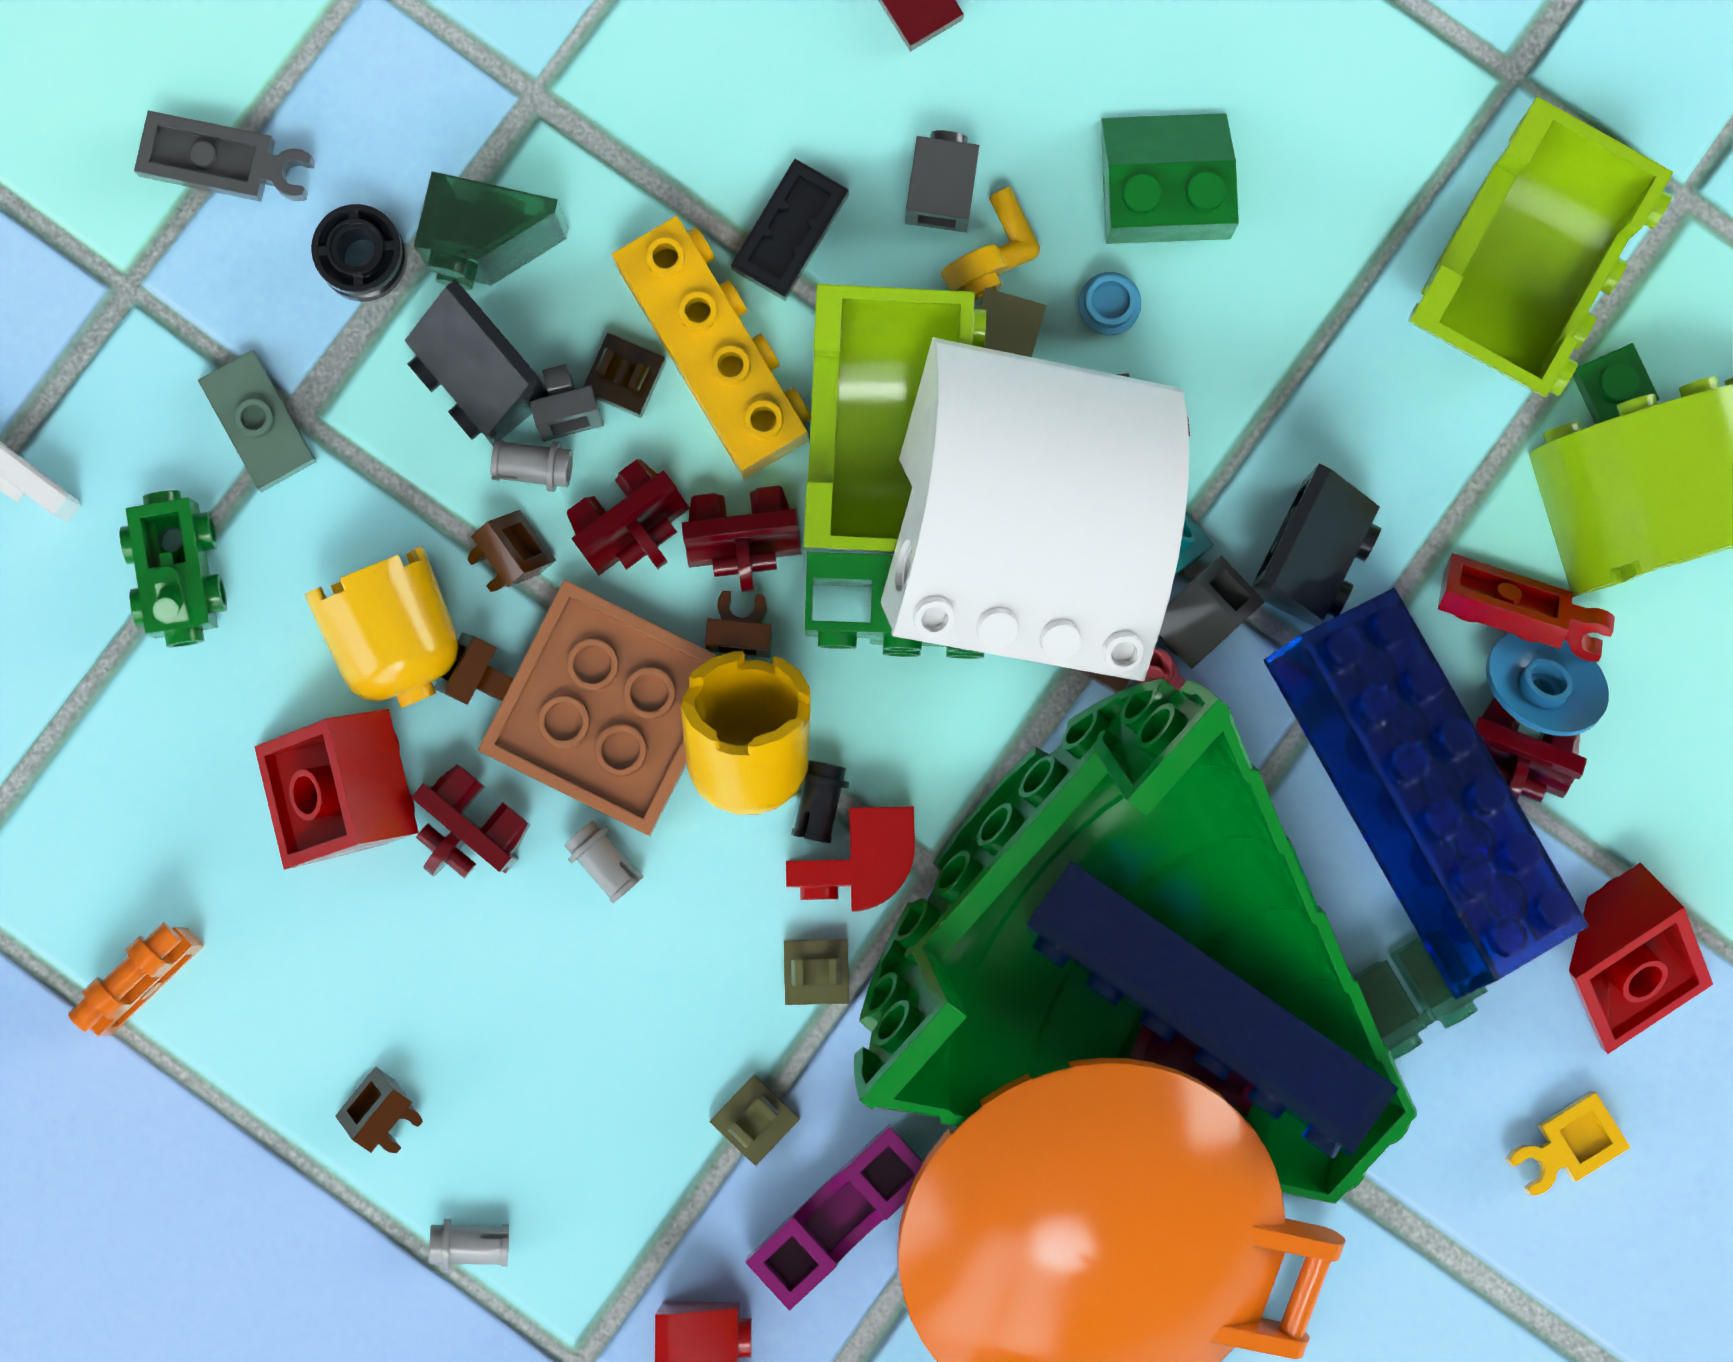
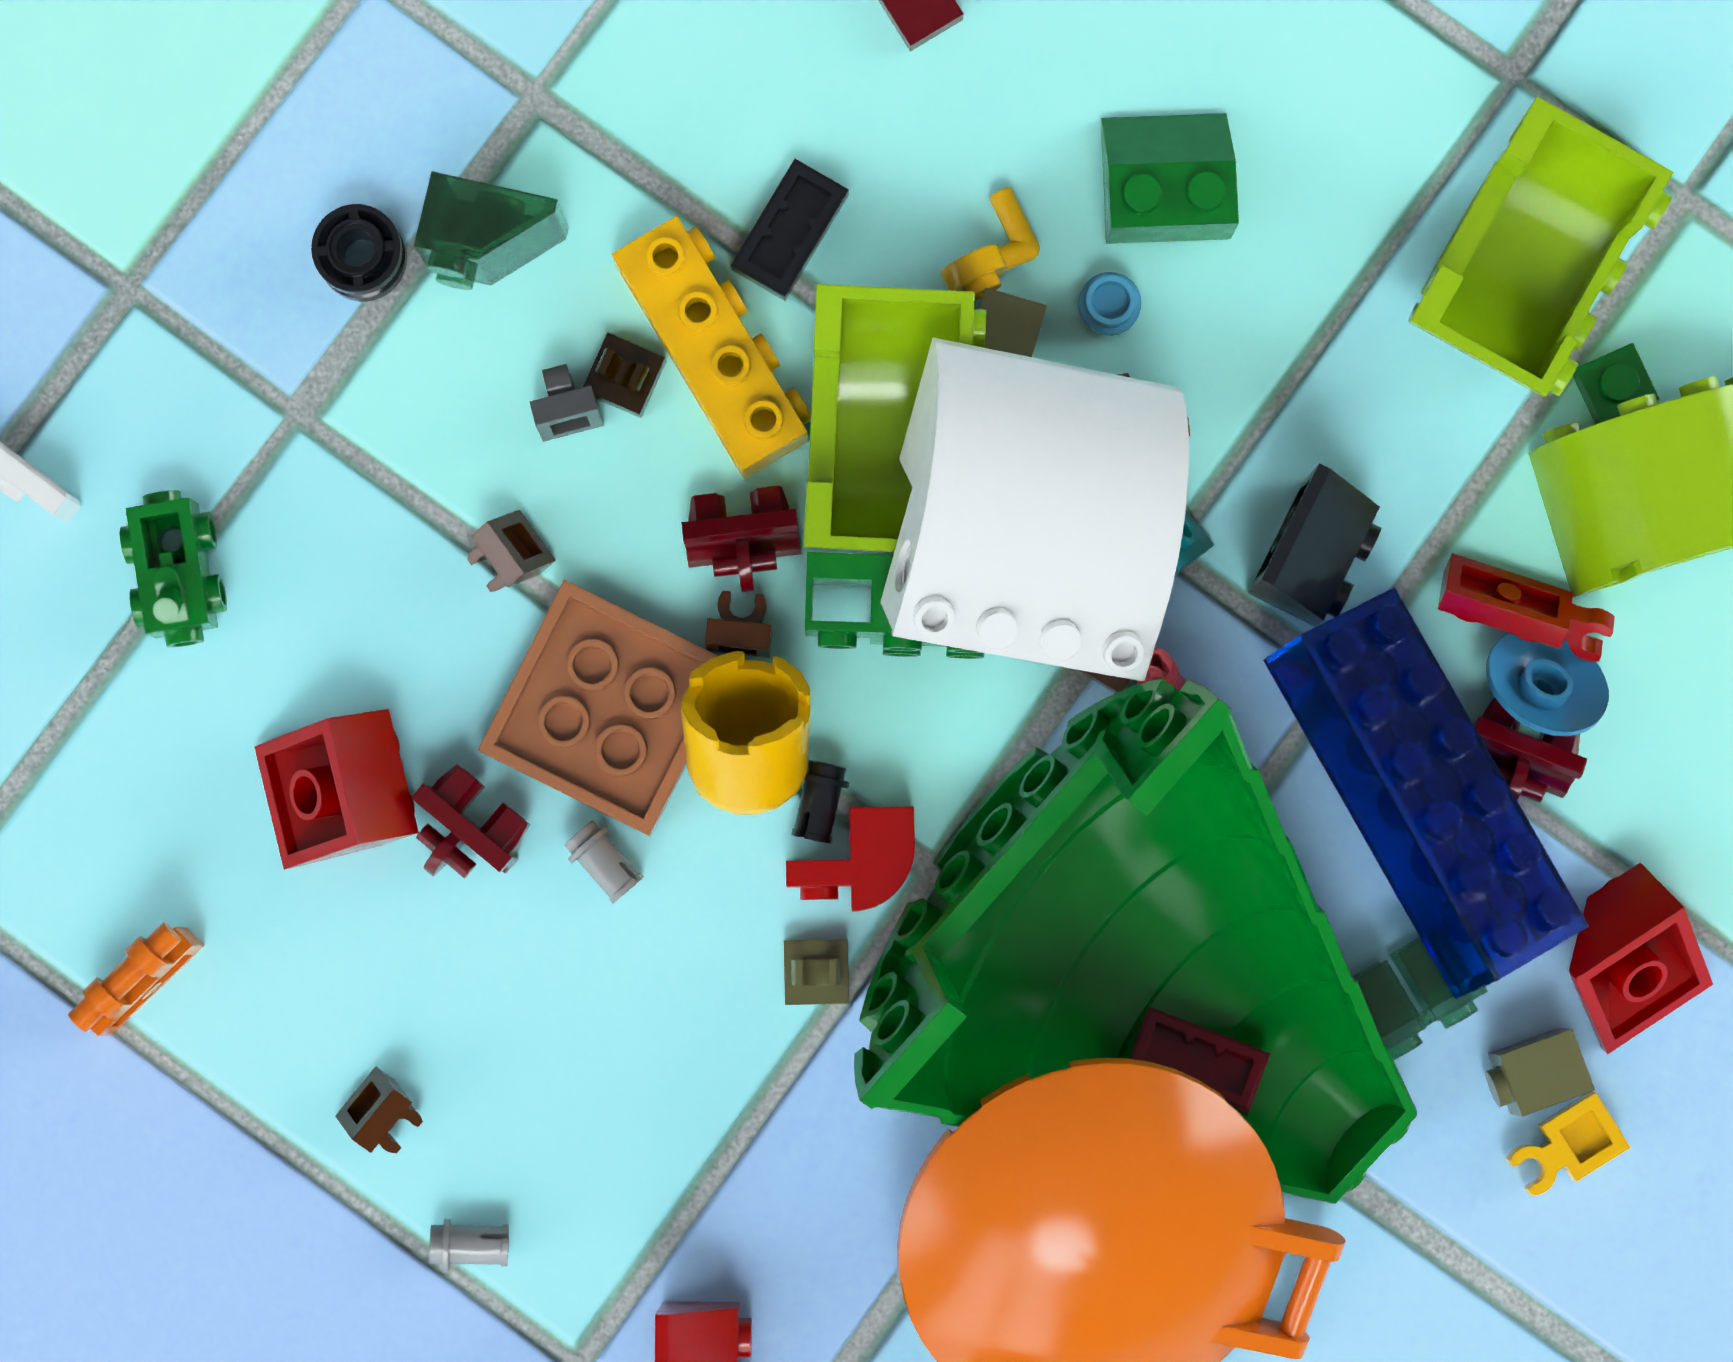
(216, 158): dark grey plate -> none
(257, 421): sand green plate -> none
(388, 629): yellow cylinder -> none
(473, 672): reddish brown tile -> none
(474, 365): black slope -> none
(532, 464): light grey pin -> none
(633, 525): dark red hips -> none
(754, 1120): olive tile -> none
(836, 1218): magenta arch -> none
(942, 181): dark grey brick -> none
(1207, 612): dark grey brick -> none
(1210, 1010): clear blue brick -> none
(1538, 1072): none -> olive brick

